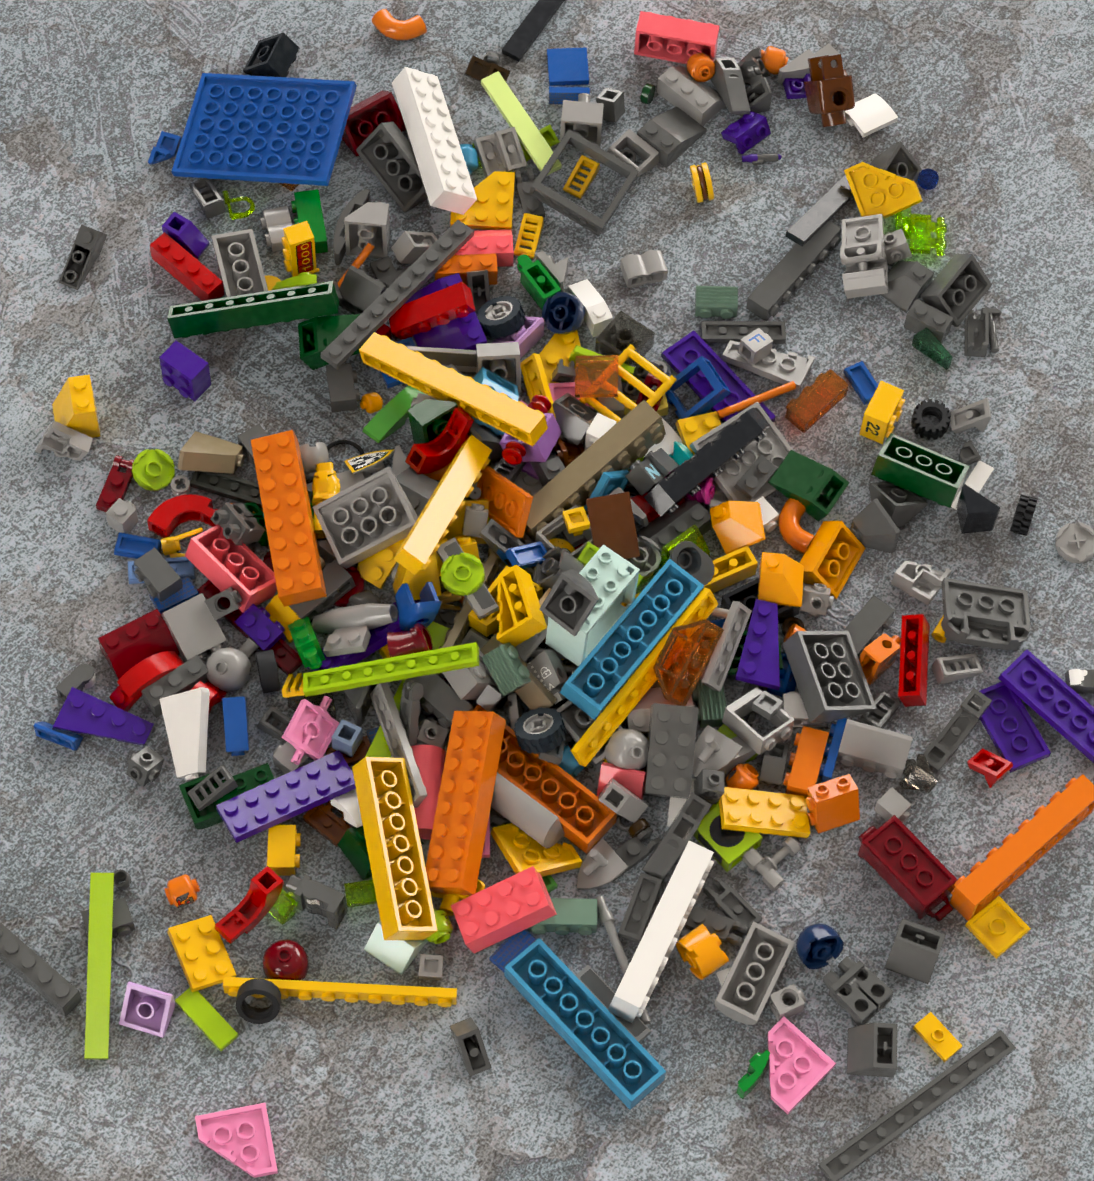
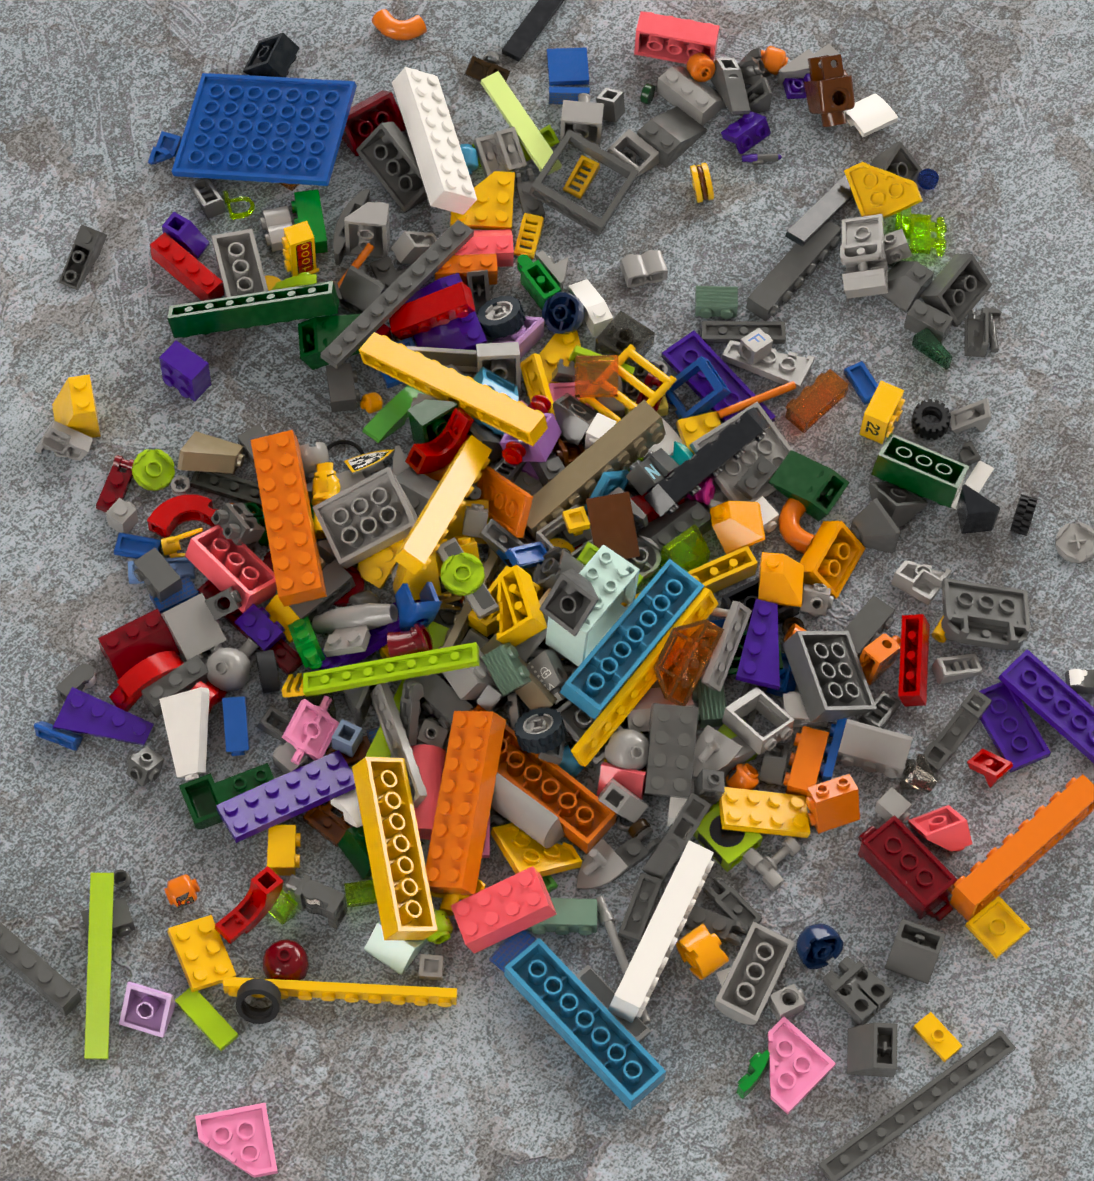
(216, 794): dark grey slope -> none
(470, 1046): dark grey slope -> none
(693, 561): dark grey piece -> none
(767, 705): plate -> none
(943, 828): none -> coral slope

